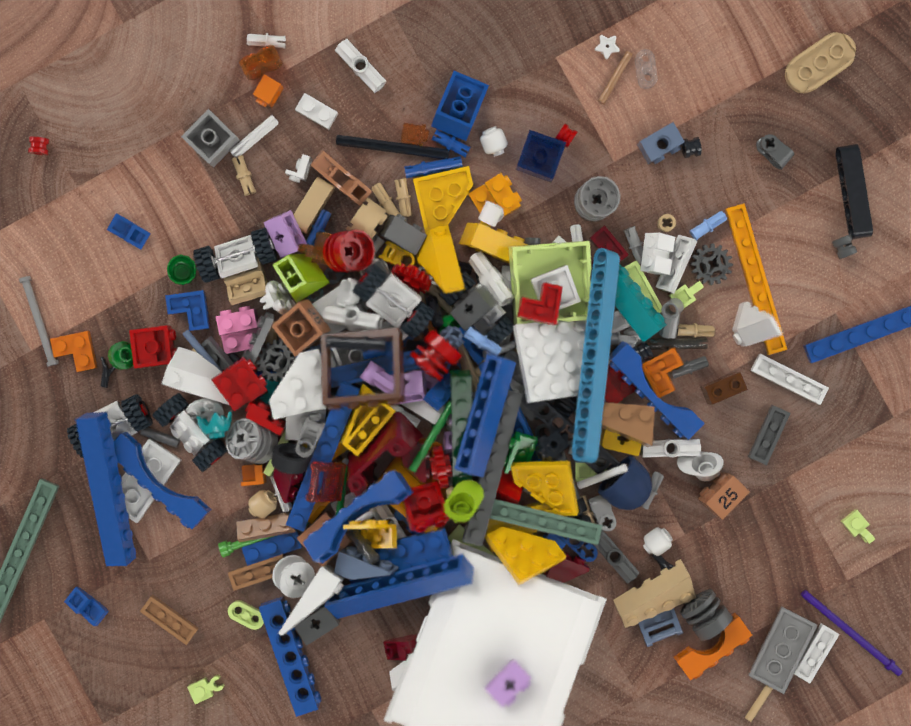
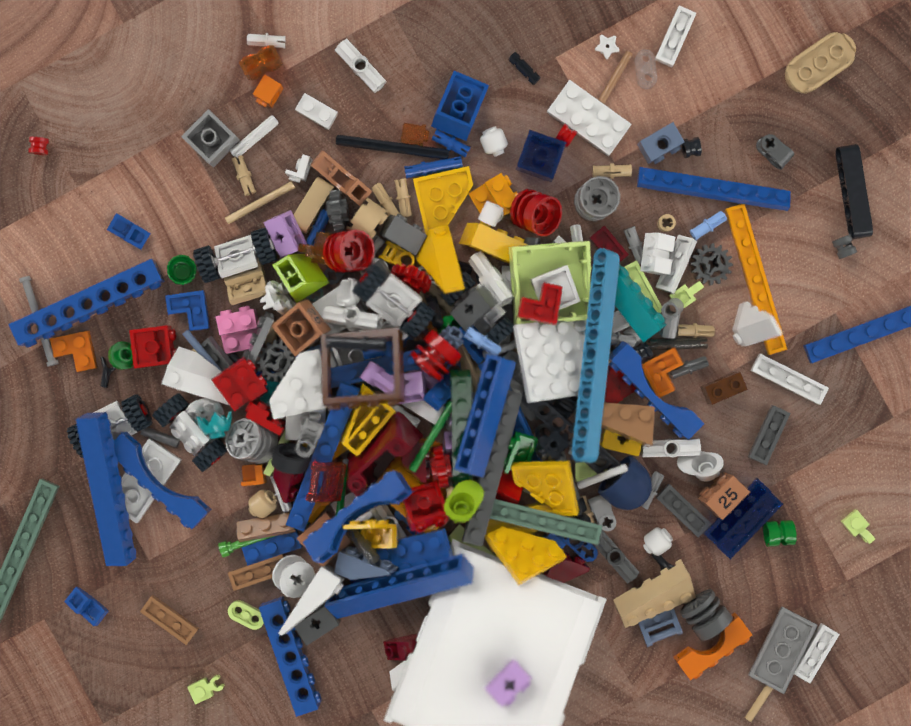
(22, 328): none -> blue brick
(260, 202): none -> tan bar
(338, 211): none -> dark grey gear
(524, 68): none -> black axle
(536, 212): none -> red wheel
(589, 117): none -> white plate
(612, 170): none -> tan pin
(675, 36): none -> white plate
(683, 510): none -> dark grey plate
(714, 189): none -> blue plate
(744, 520): none -> clear blue brick
(779, 533): none -> green wheel
(889, 664): dark purple bar -> none

